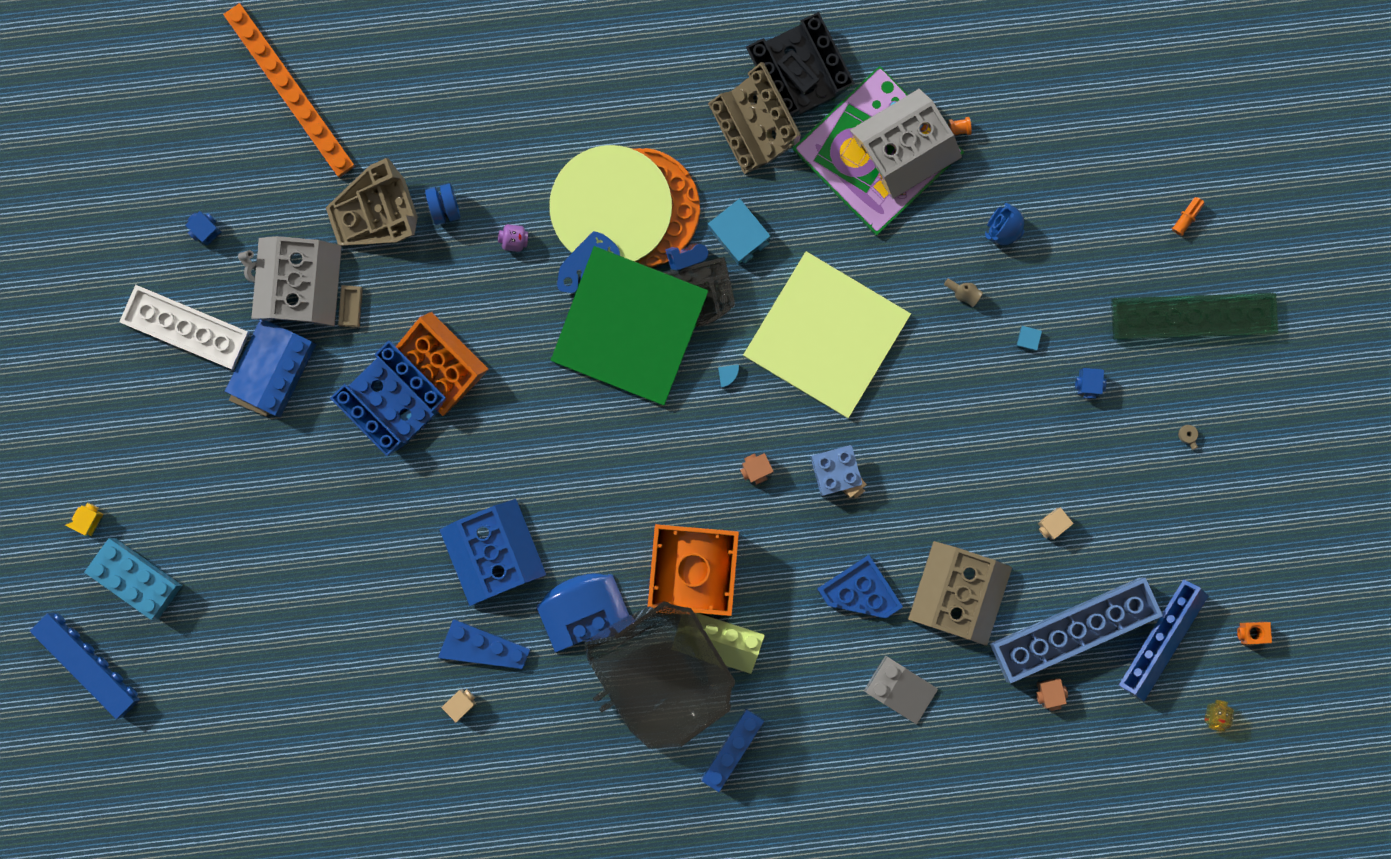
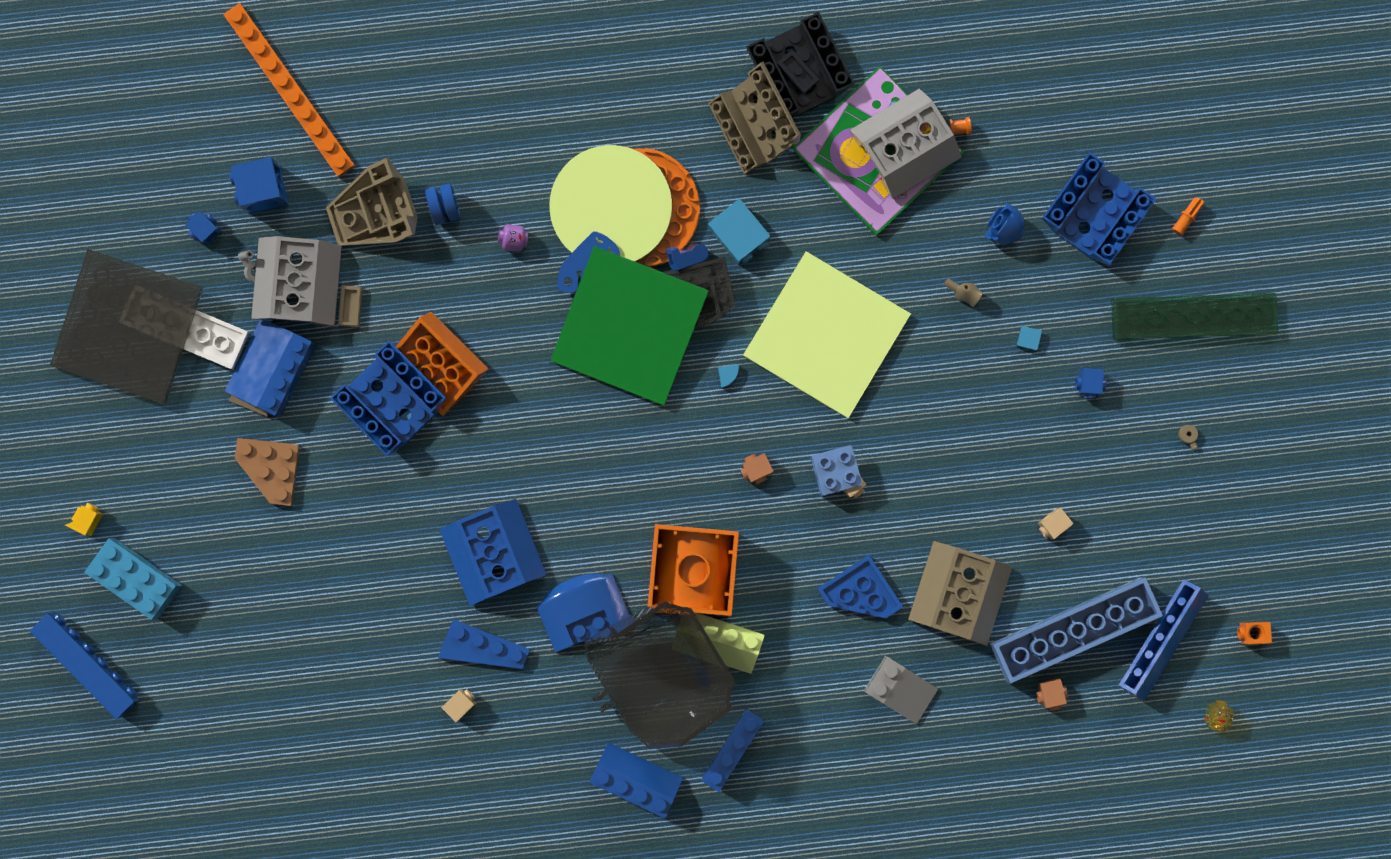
(126, 326): none -> clear smoke tile
(258, 185): none -> blue brick
(270, 467): none -> medium nougat plate
(636, 780): none -> blue slope
(1108, 221): none -> blue slope

